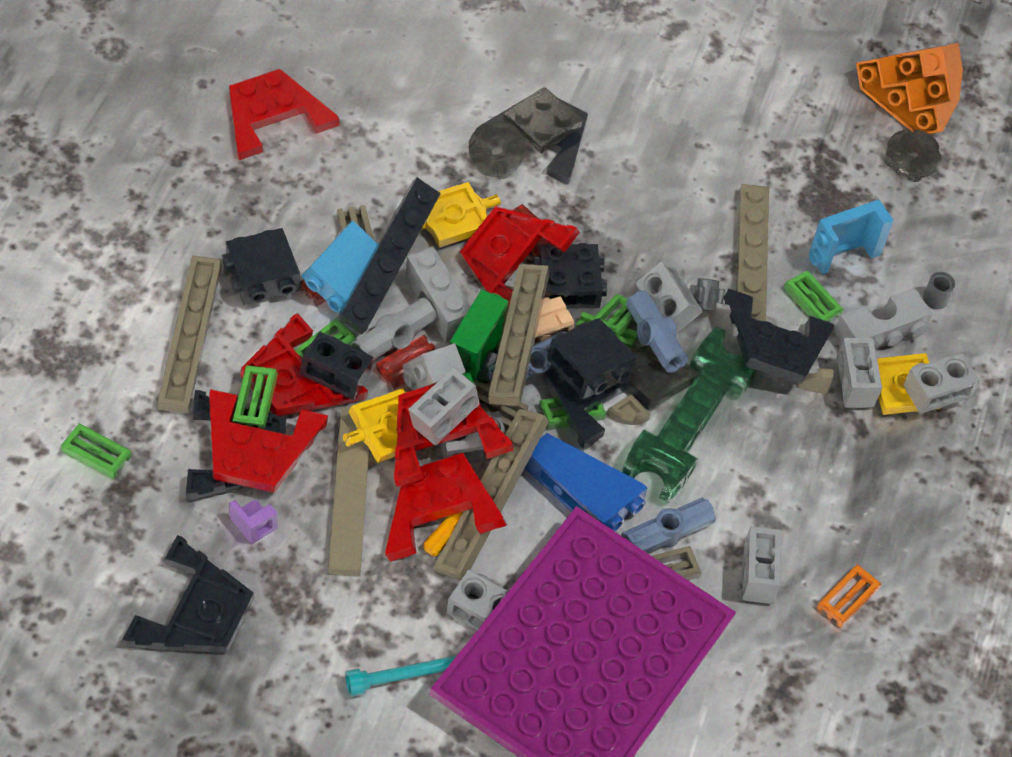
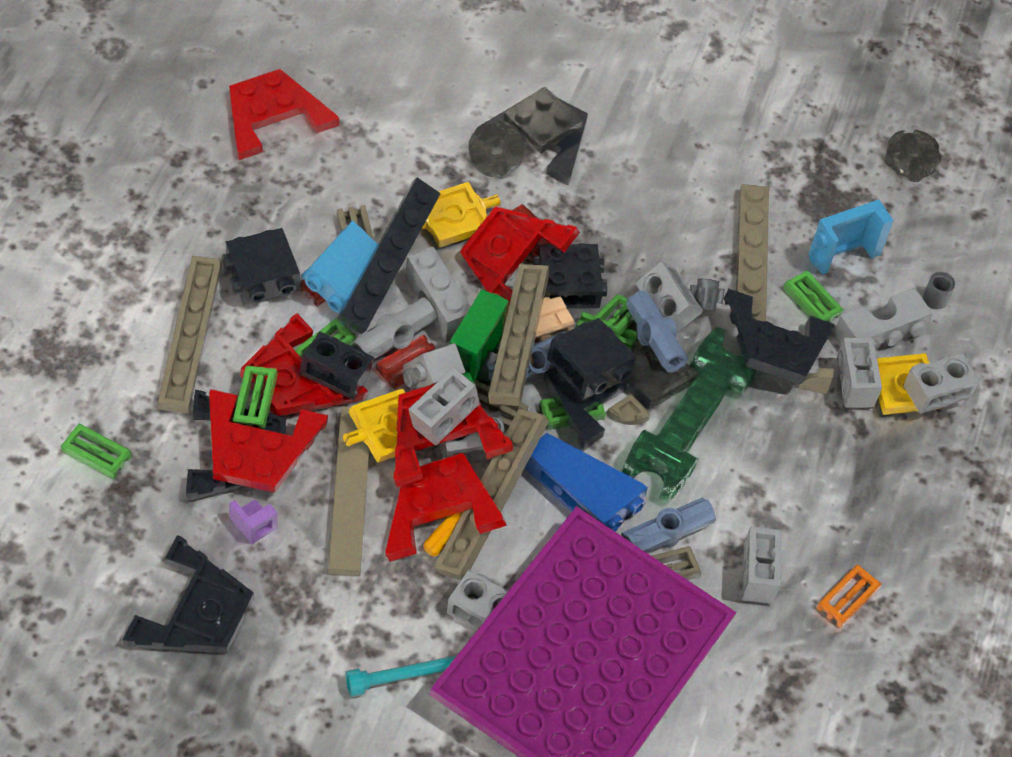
(915, 85): orange brick -> none

